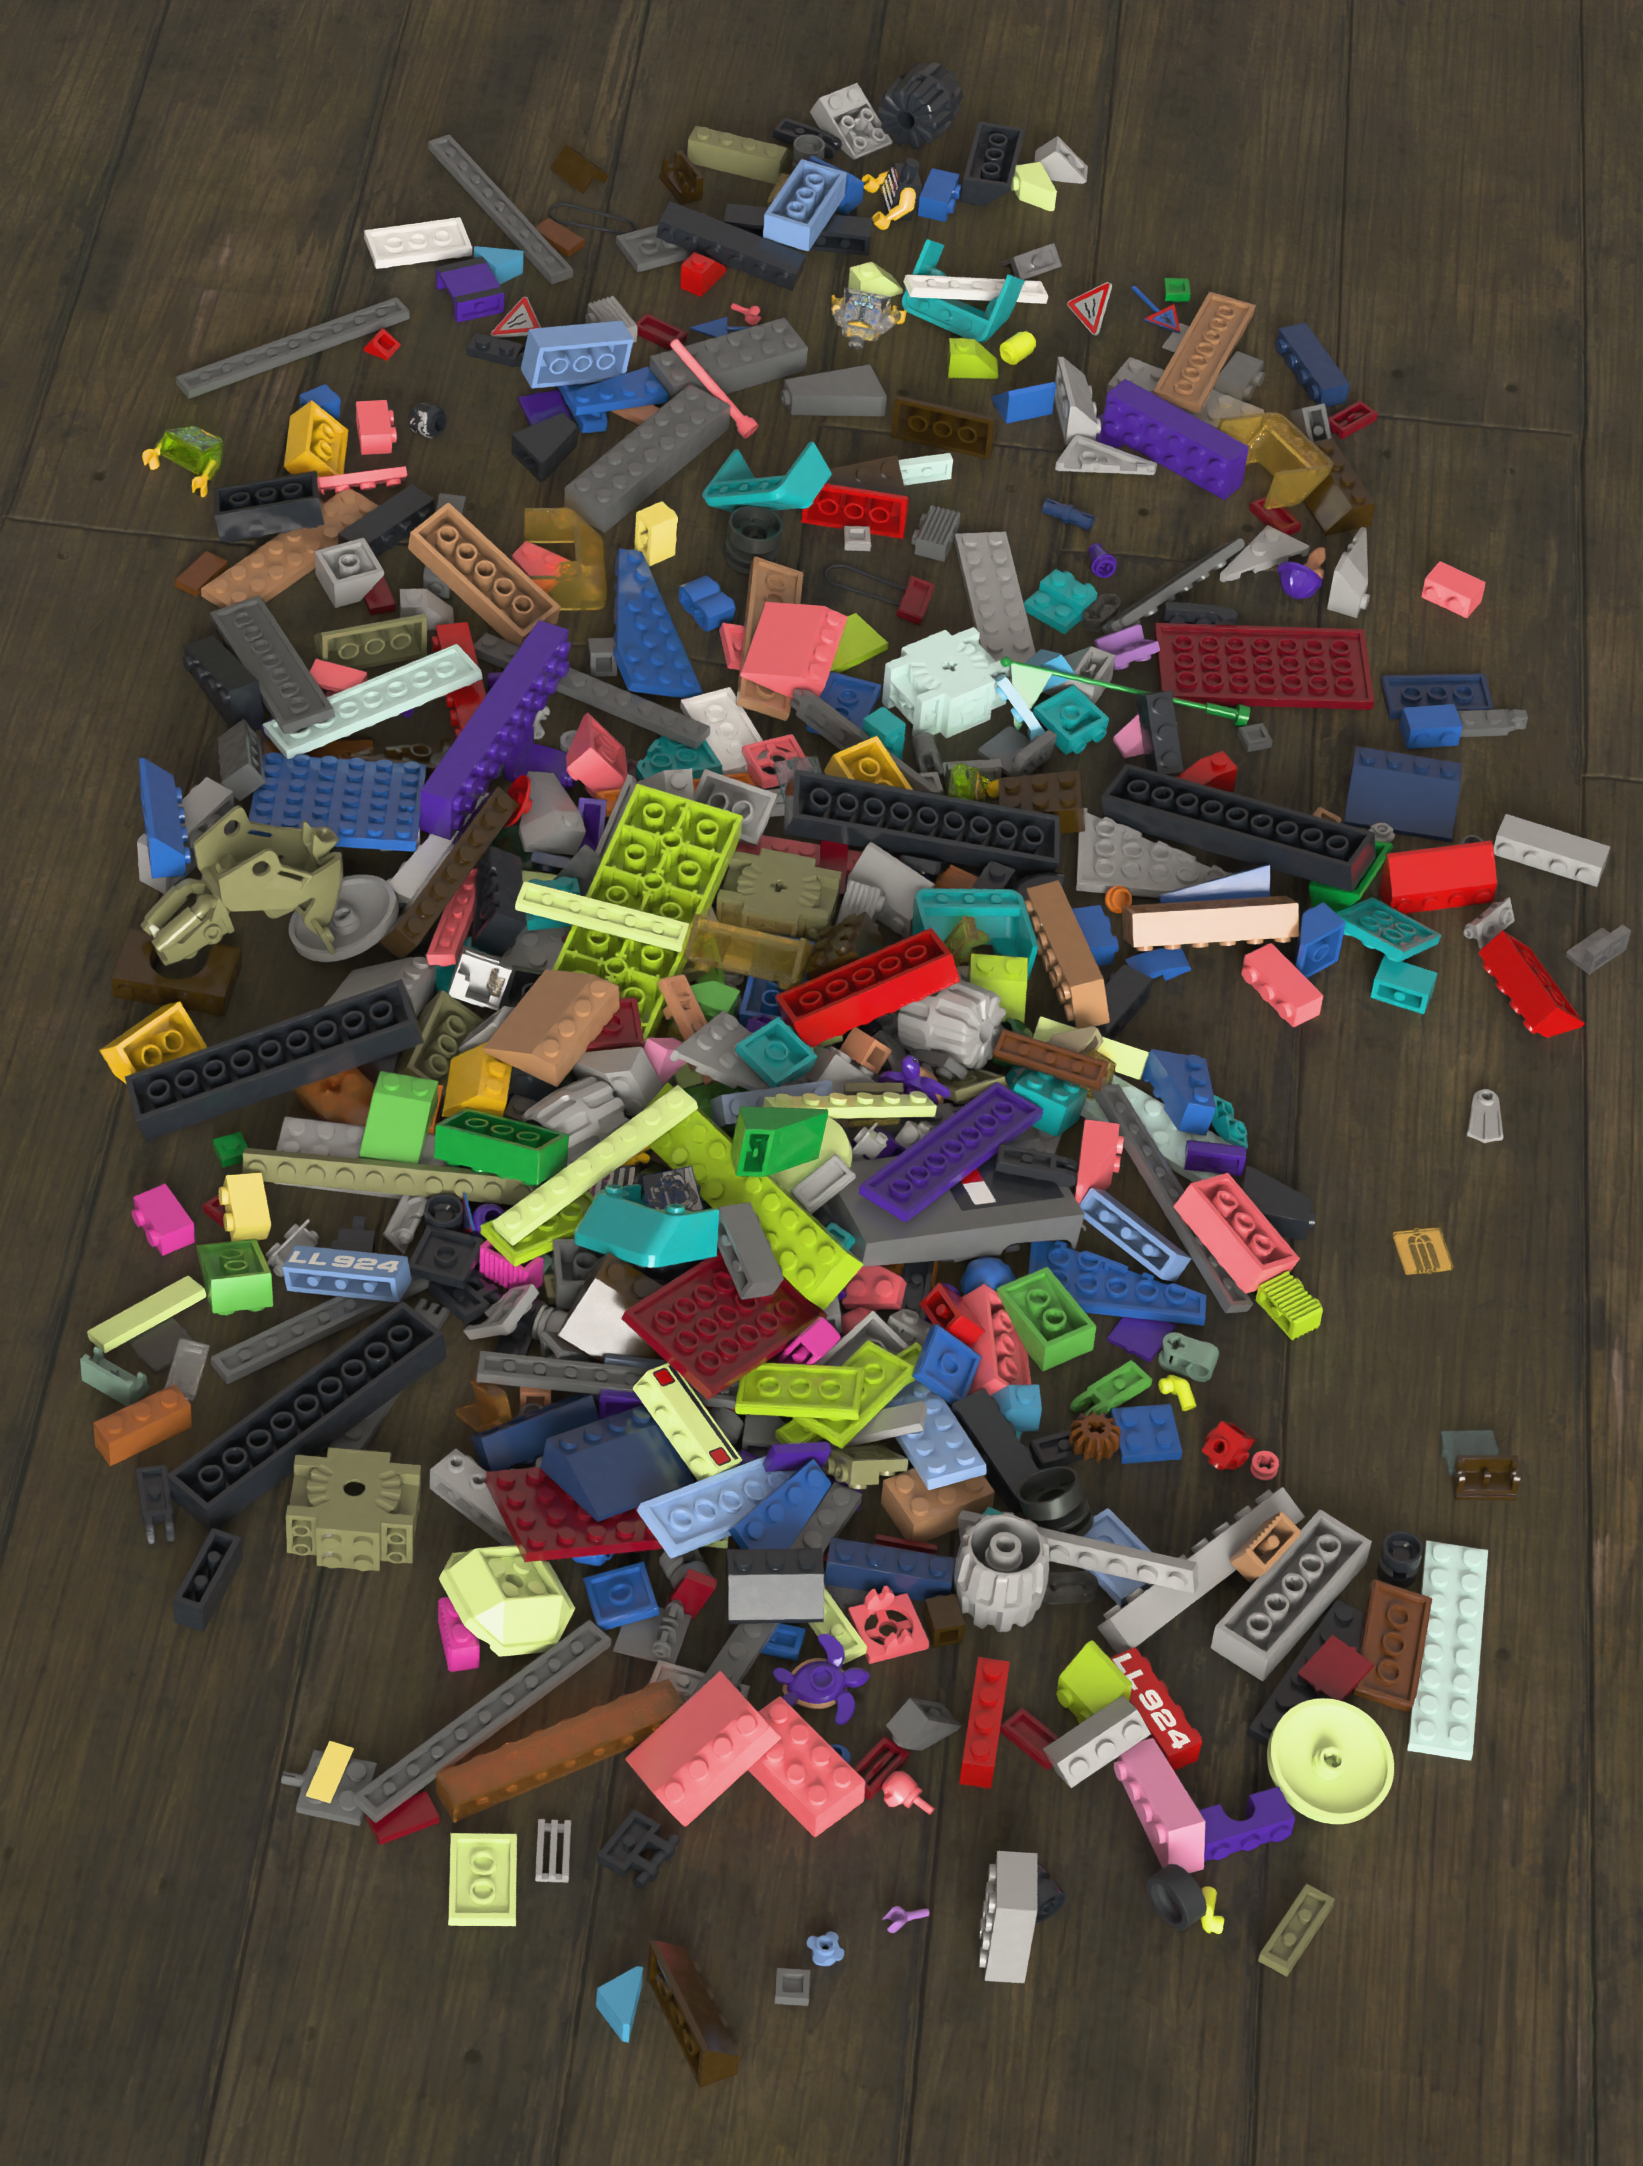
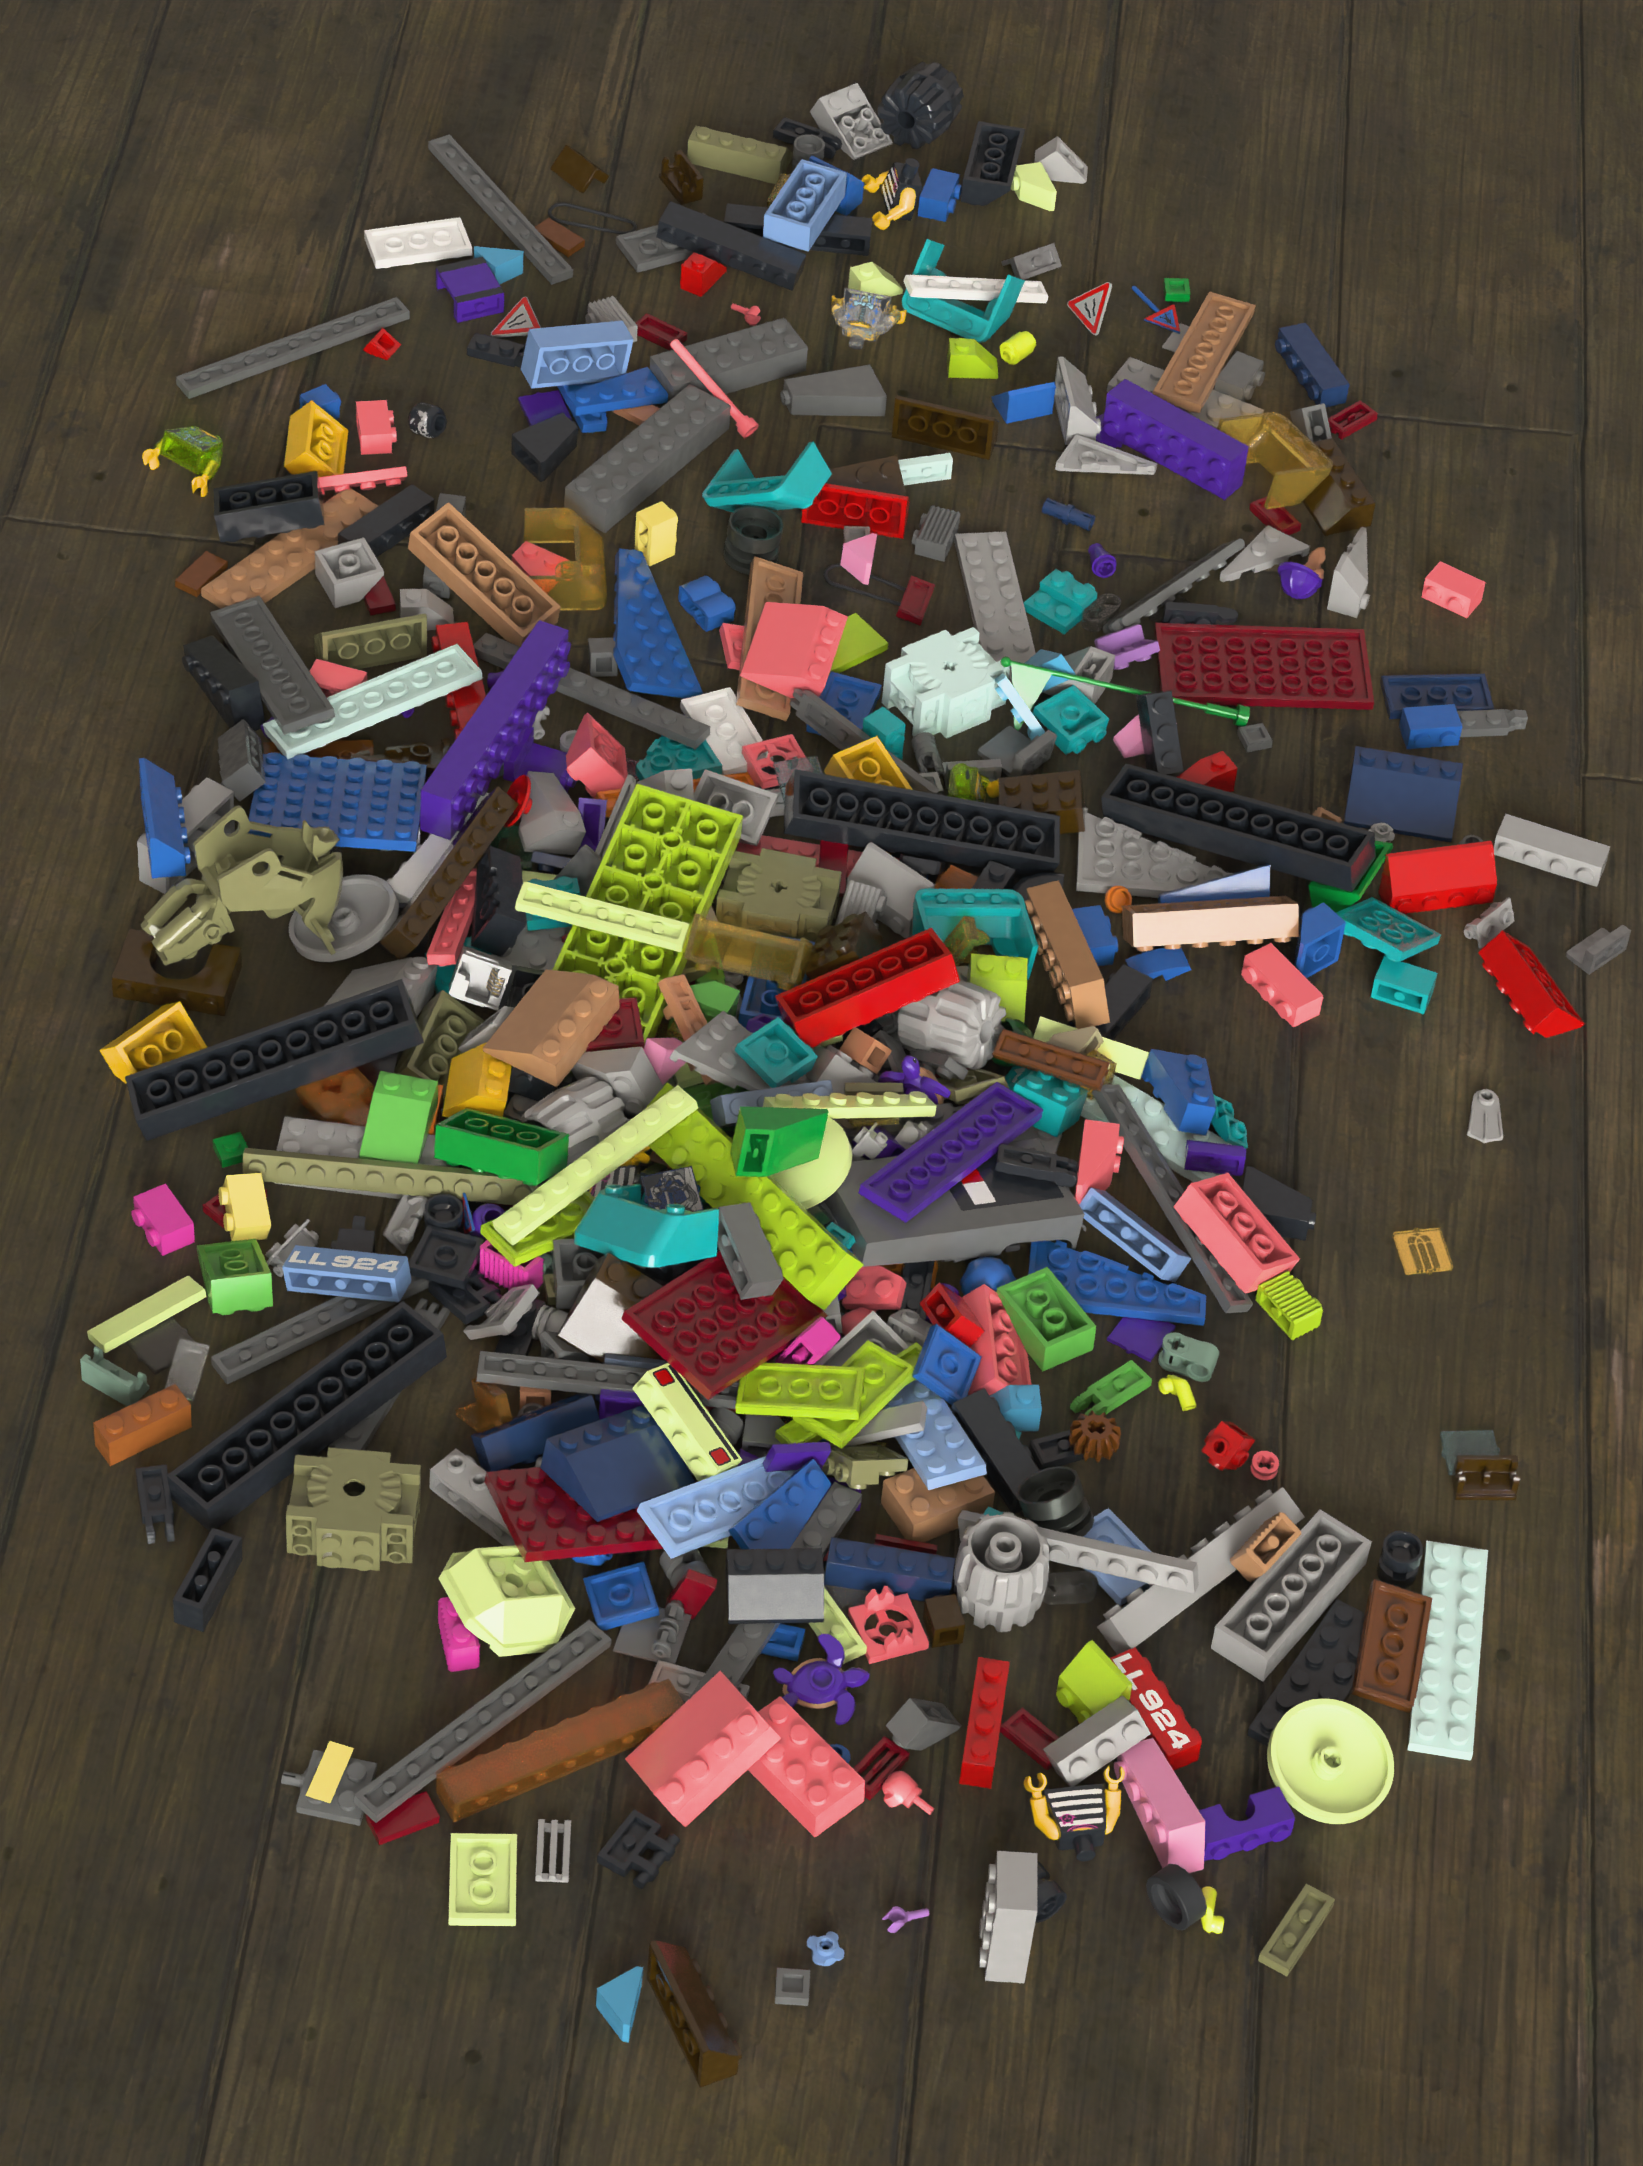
(716, 328): blue piece -> none
(823, 1184): light grey tile -> none
(858, 557): none -> bright pink slope
(1077, 1814): none -> torso
(1147, 1434): blue plate -> none
(1335, 1669): dark red piece -> none

